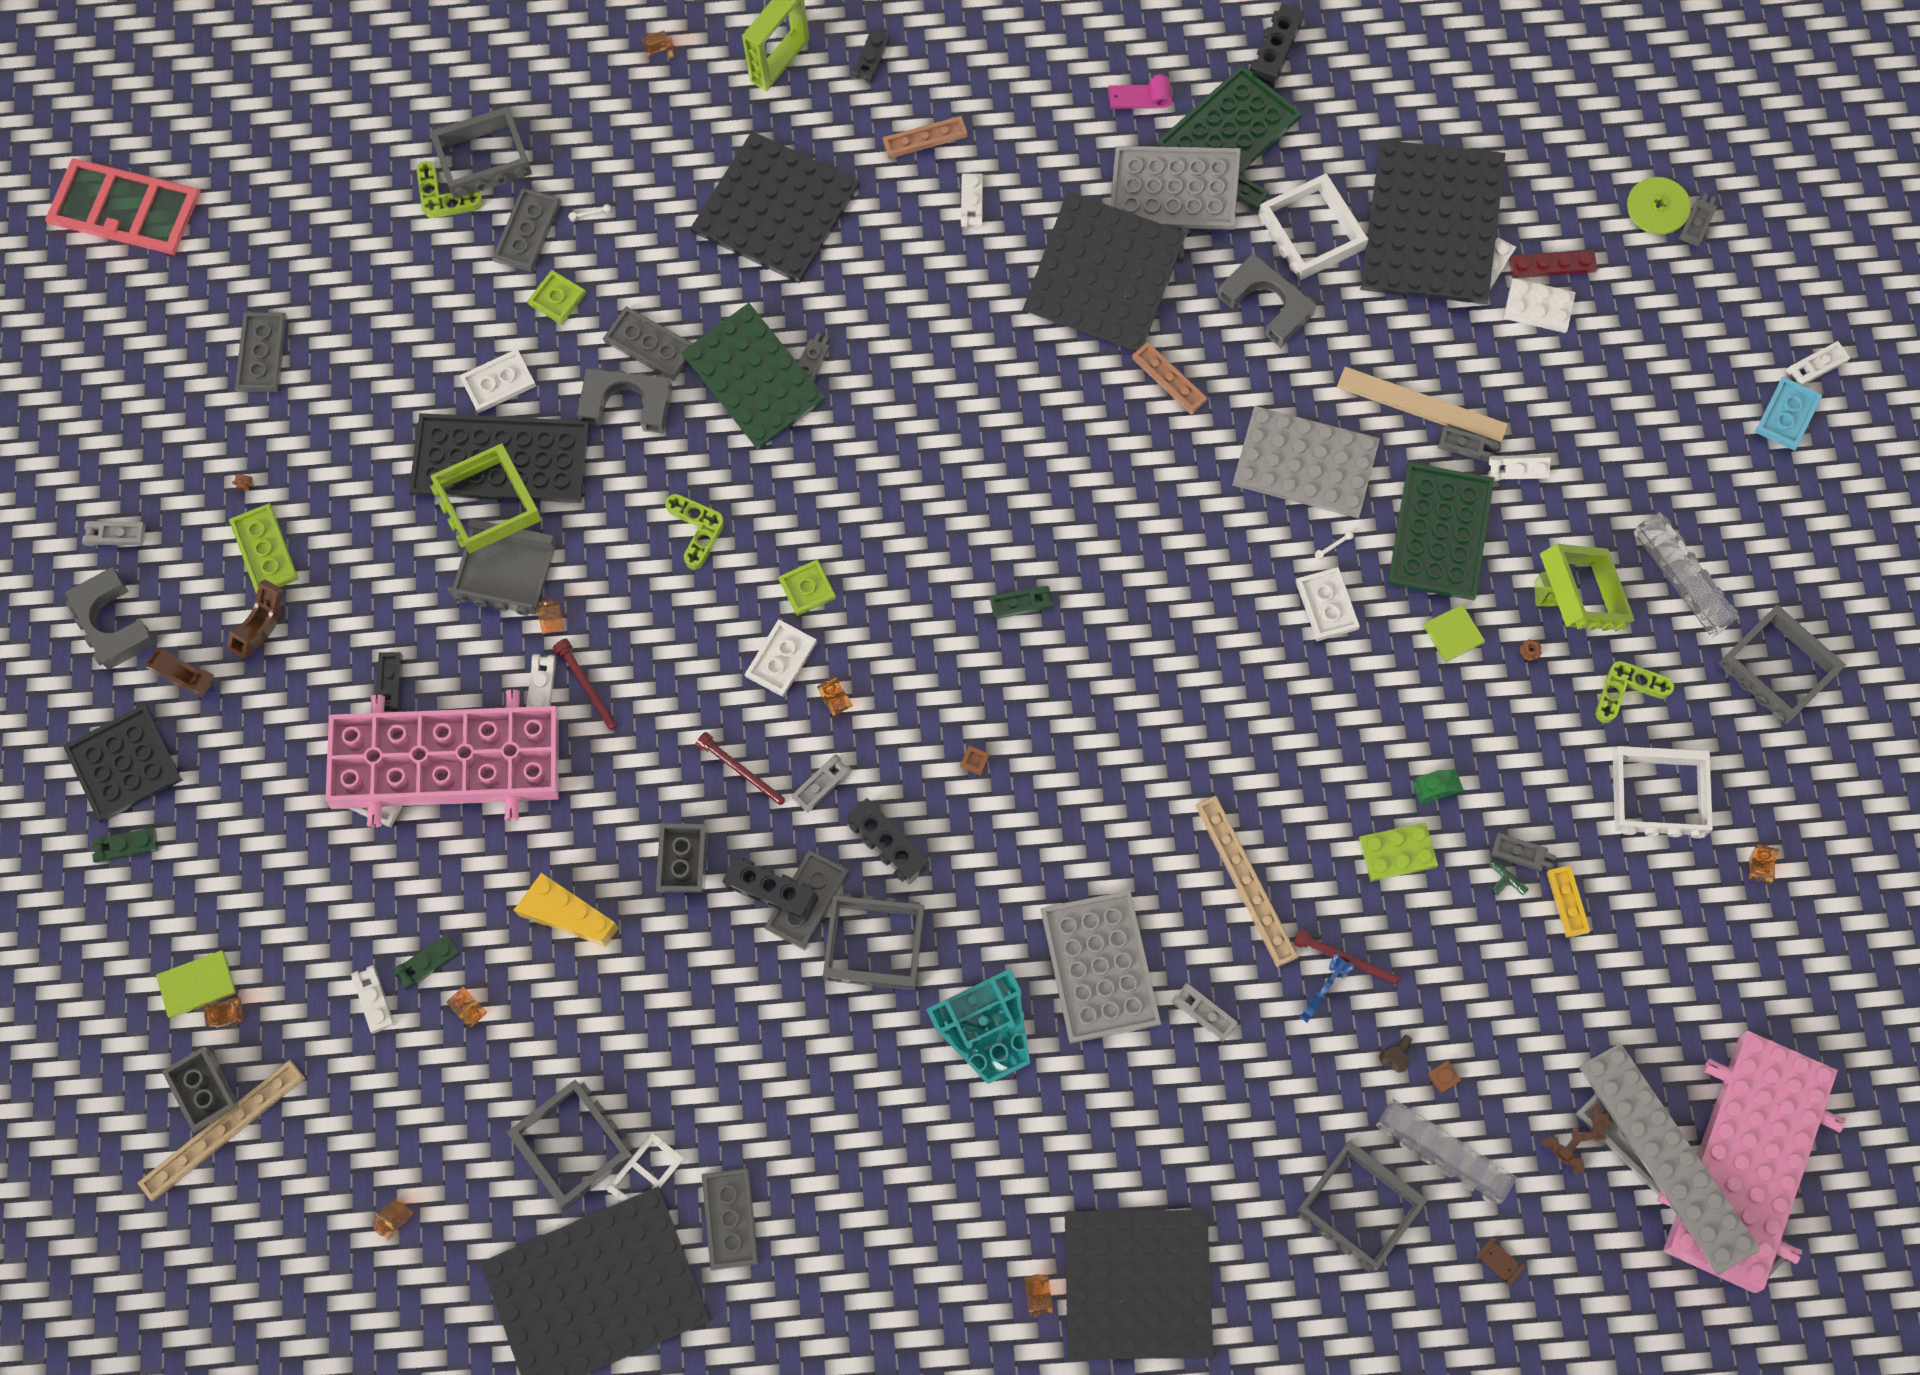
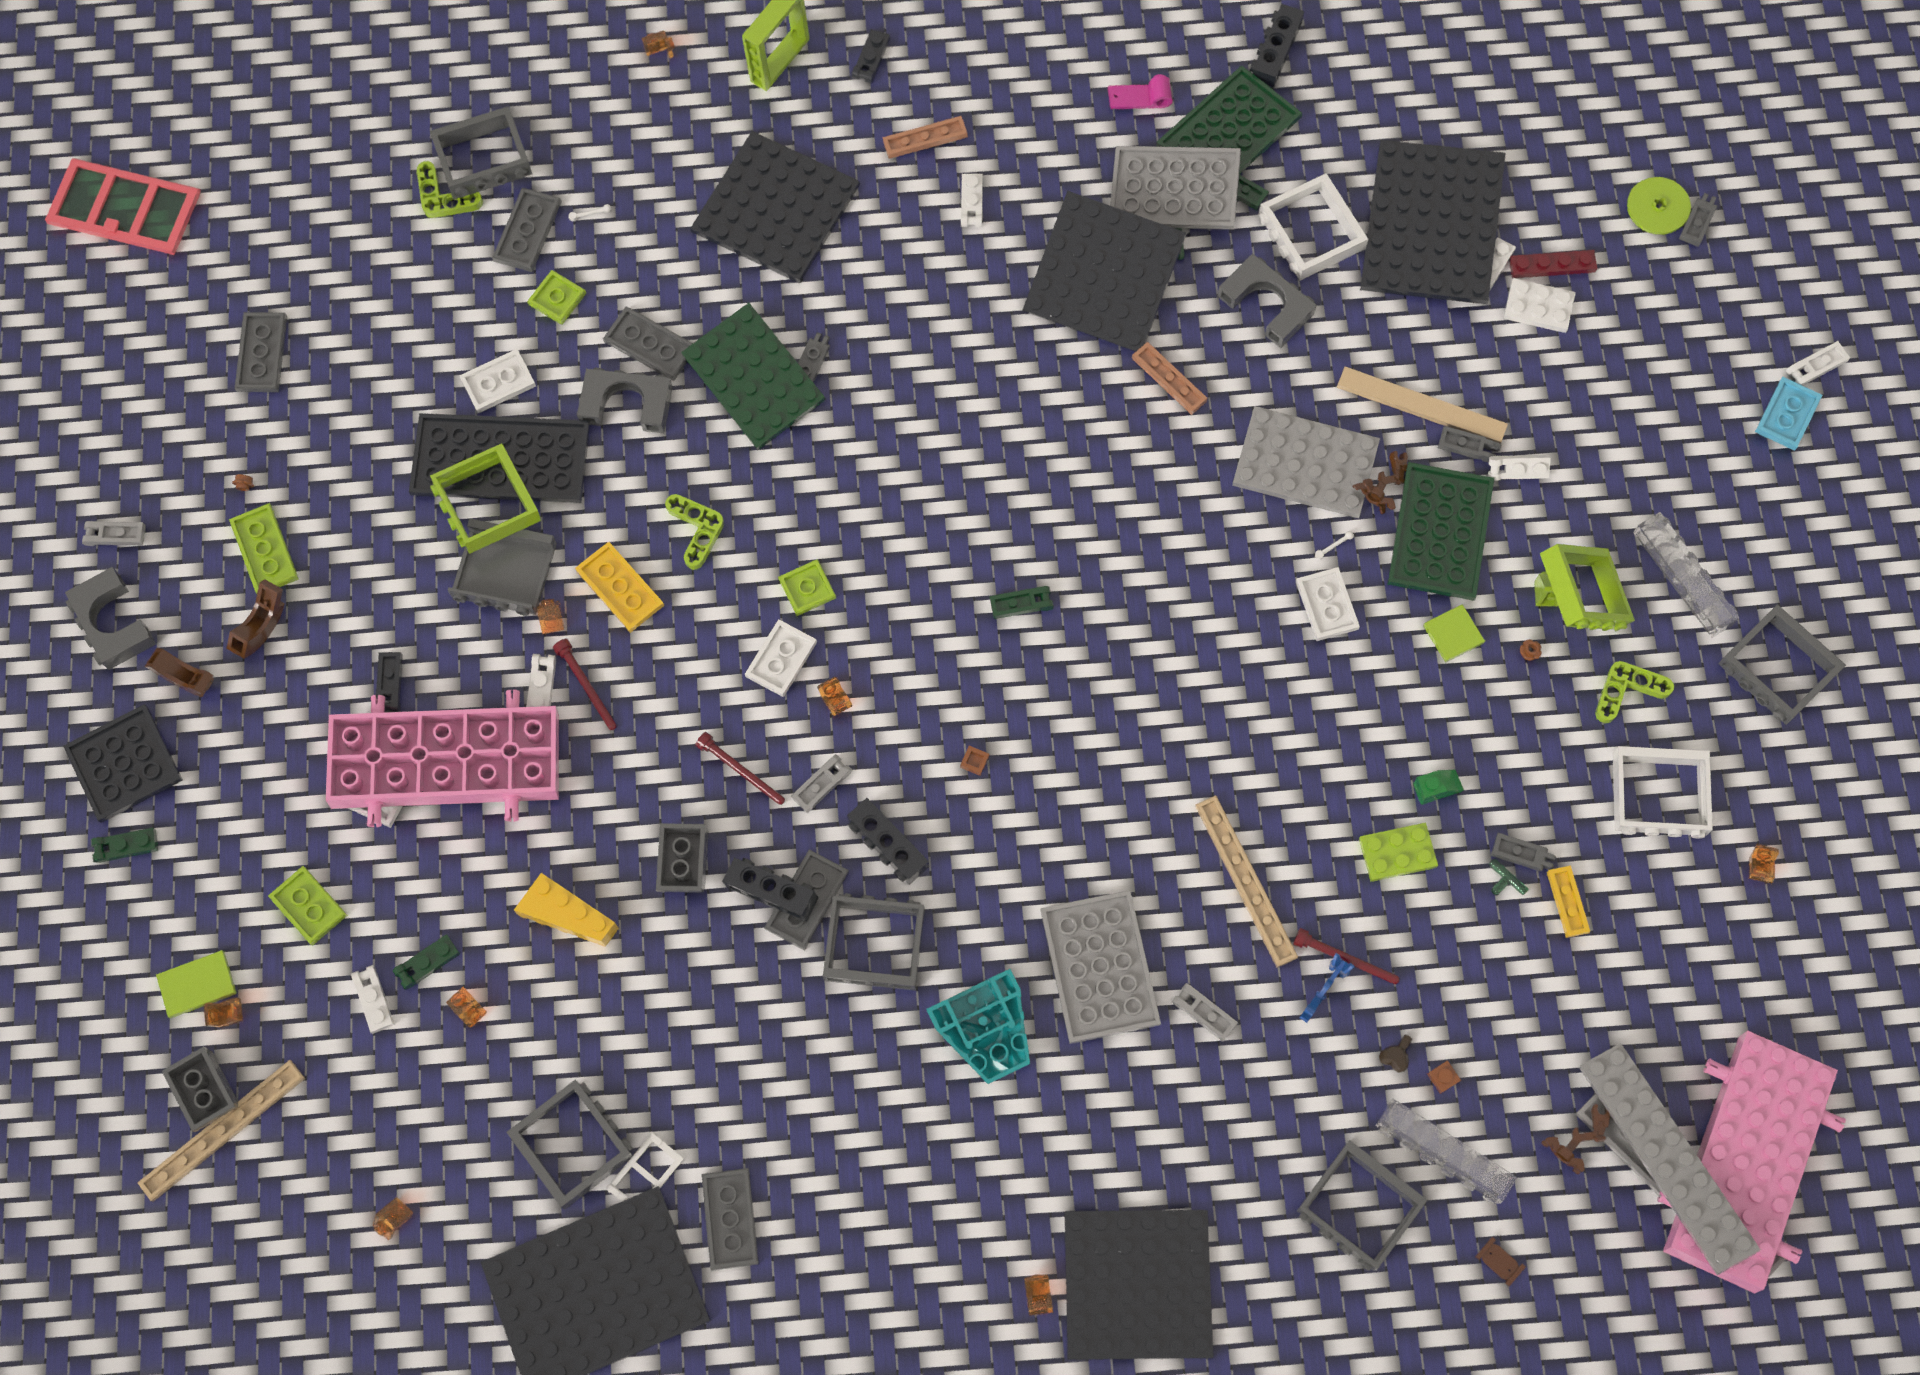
(307, 905): none -> lime tile
(619, 587): none -> yellow plate
(1375, 494): none -> reddish brown piece

